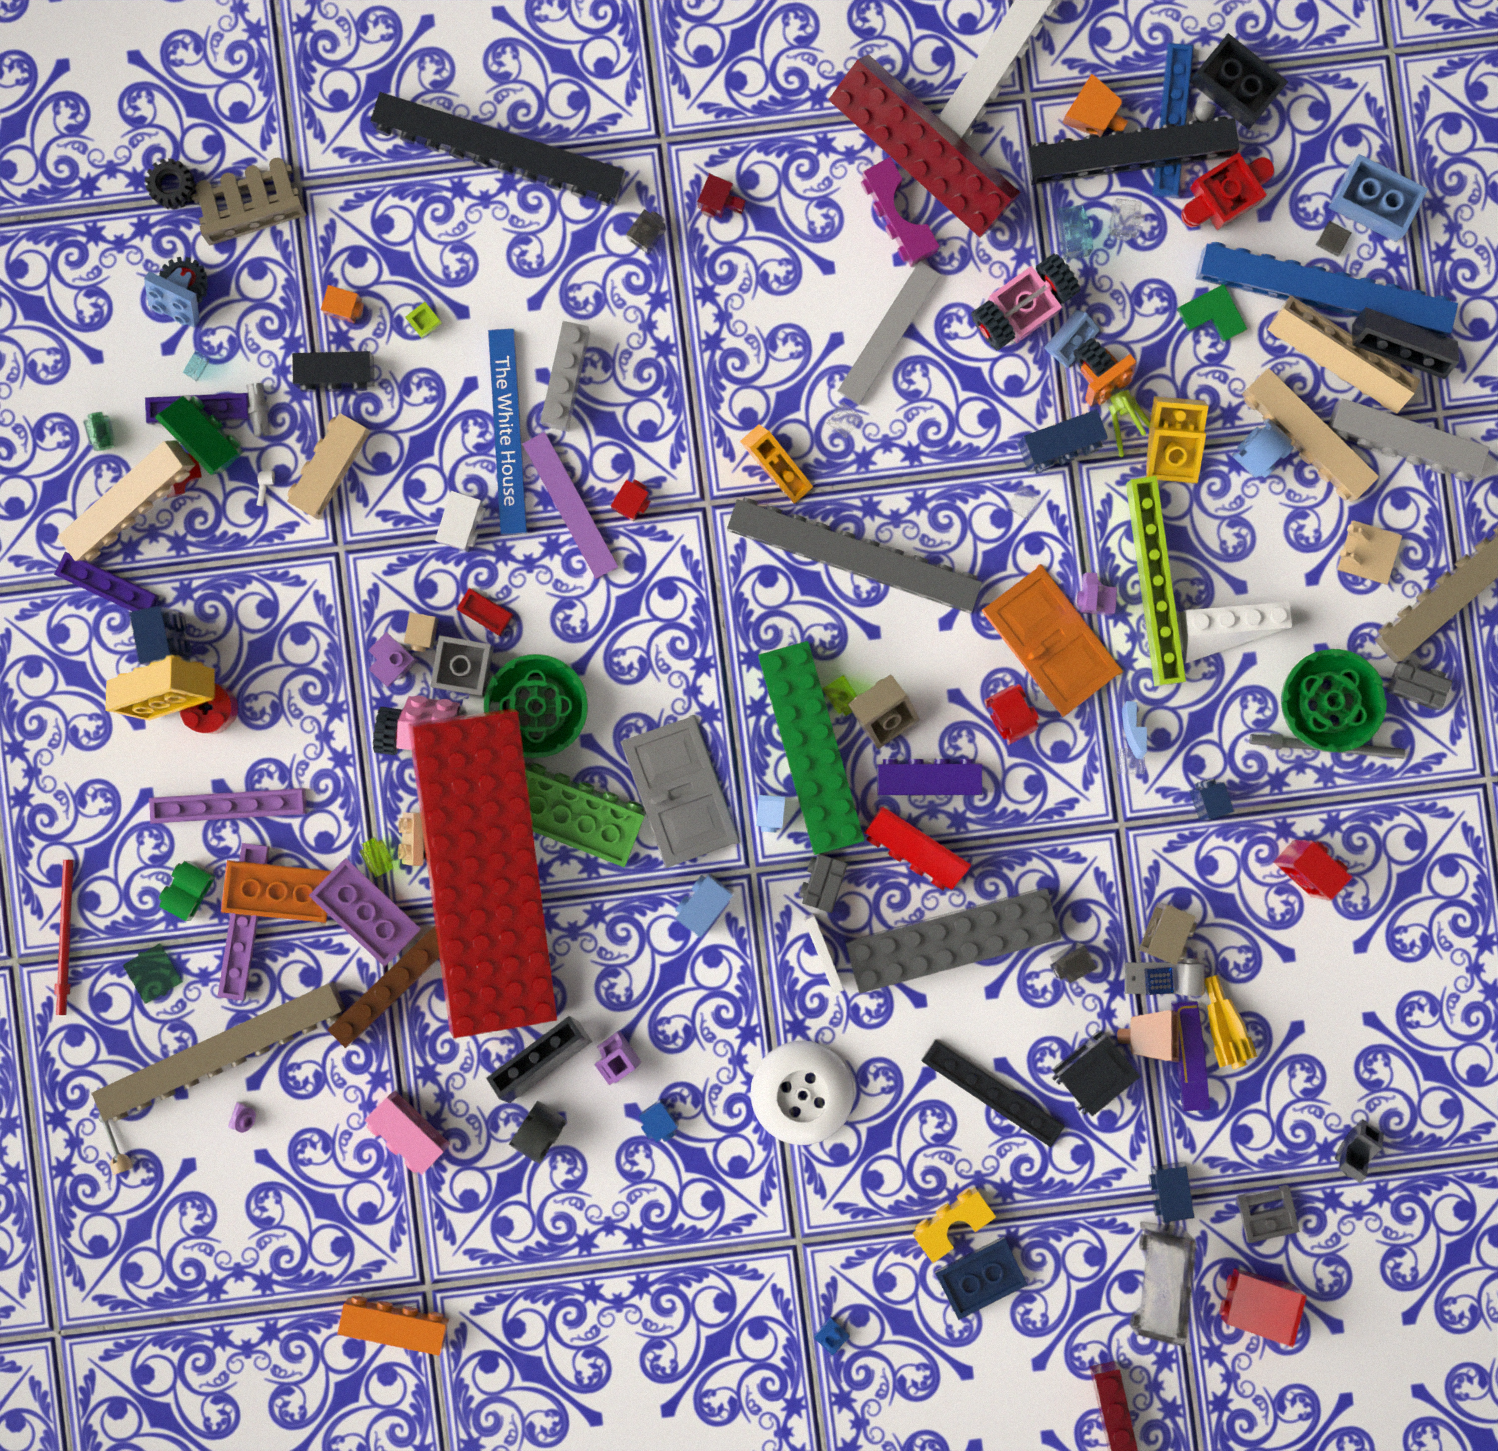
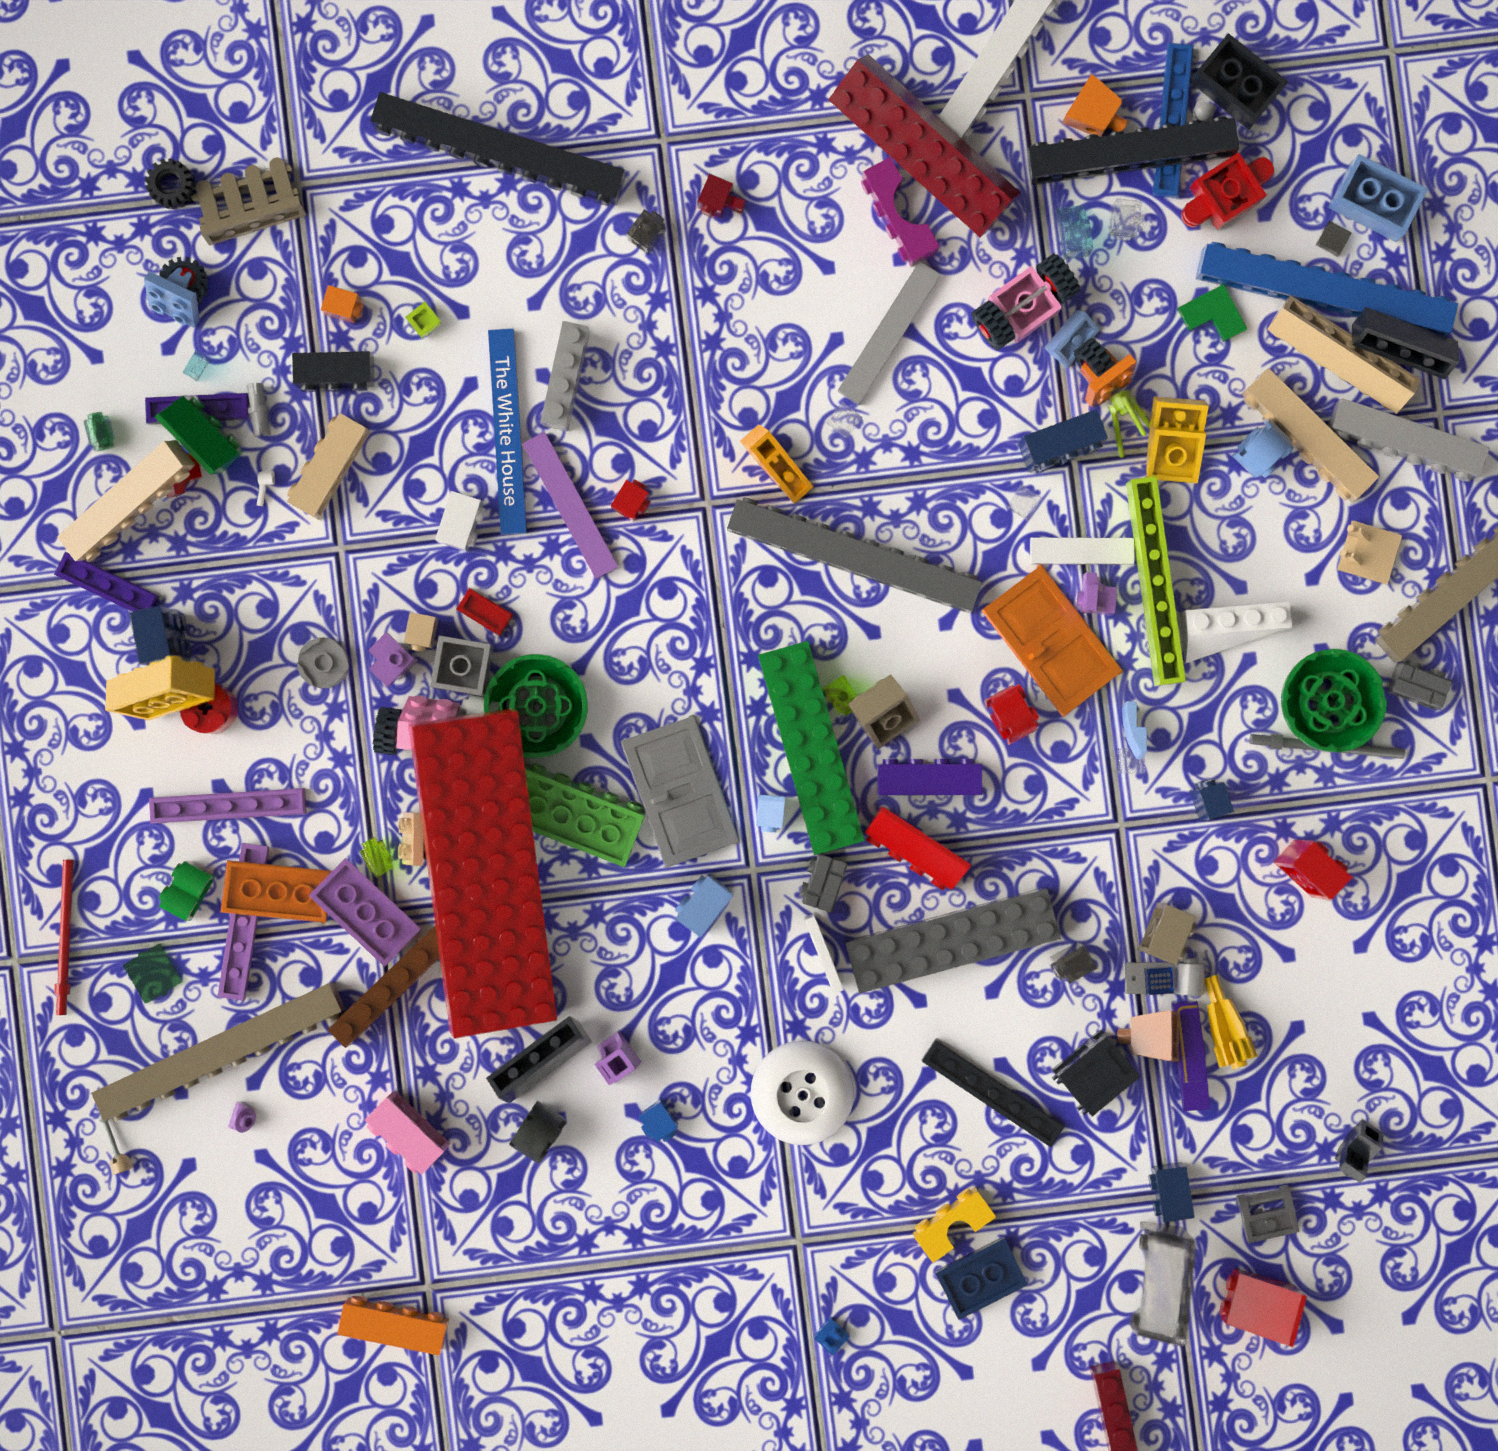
(323, 662): none -> light grey tile
(1082, 551): none -> white tile

